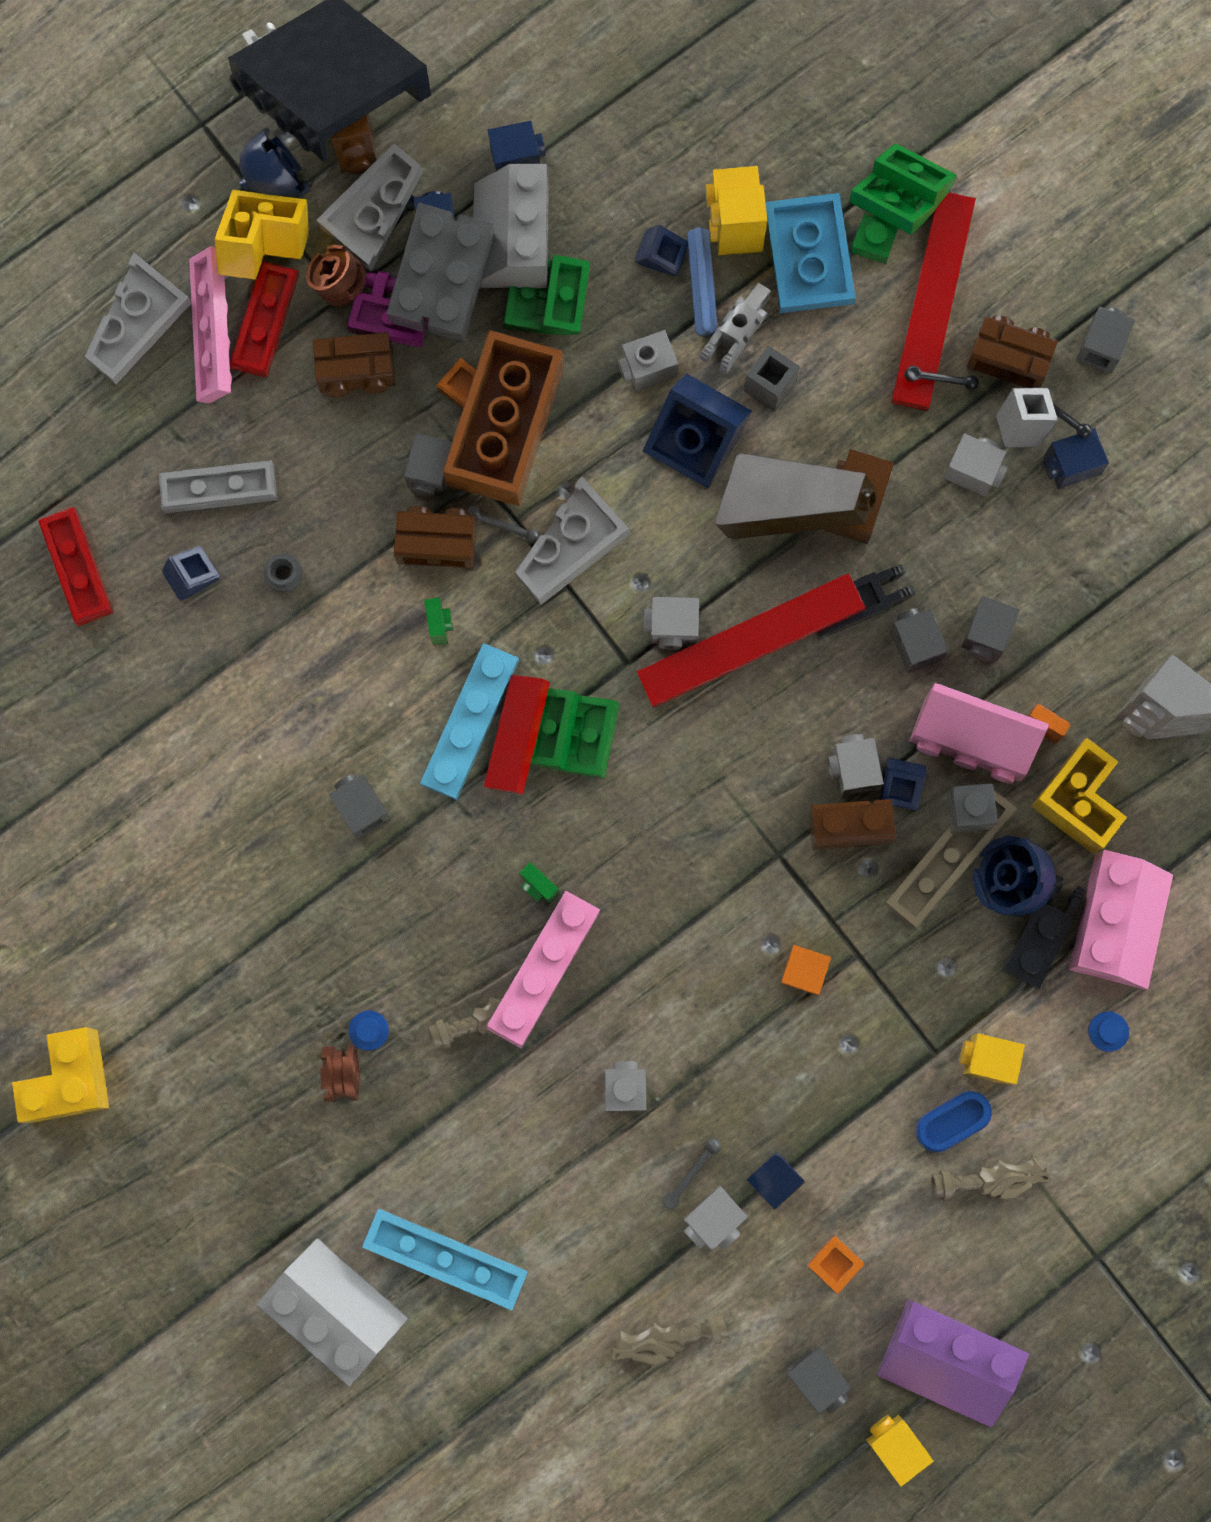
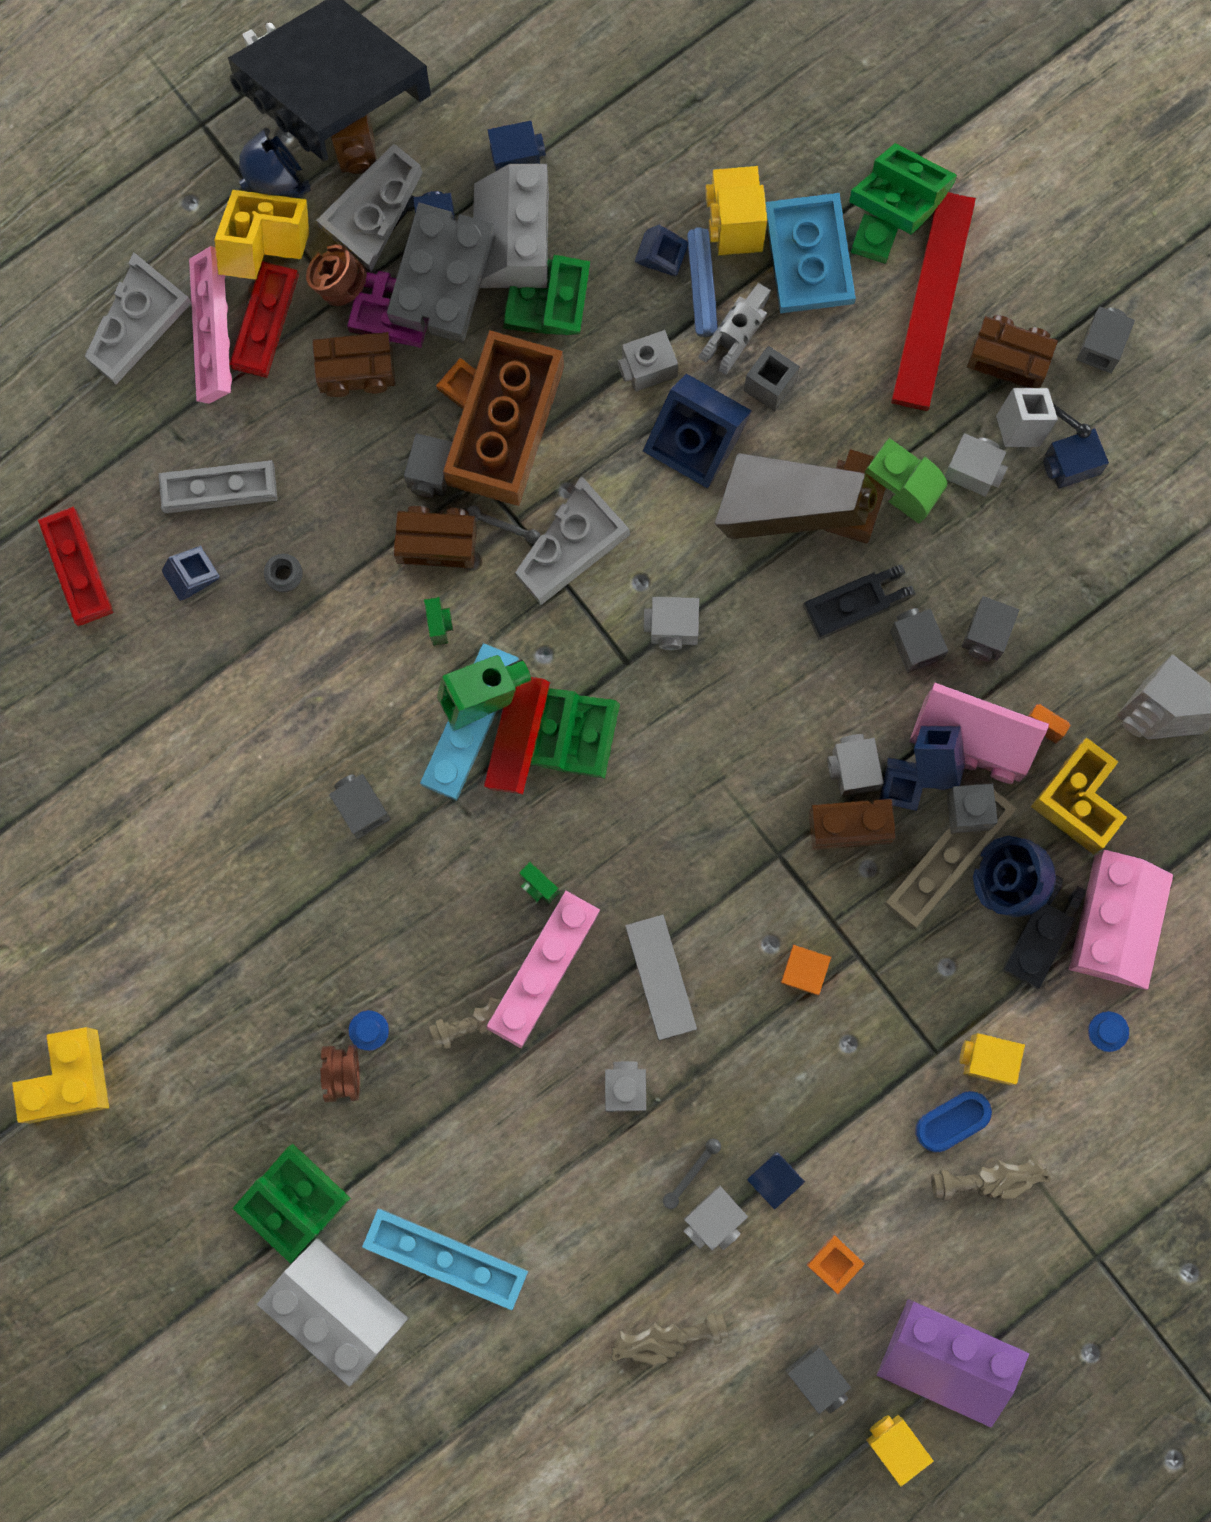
(291, 1203): none -> green slope
(466, 691): none -> green torso
(661, 977): none -> light grey tile
(751, 640): red tile -> none
(913, 481): none -> bright green brick
(914, 373): black hinge -> none
(939, 757): none -> dark blue brick

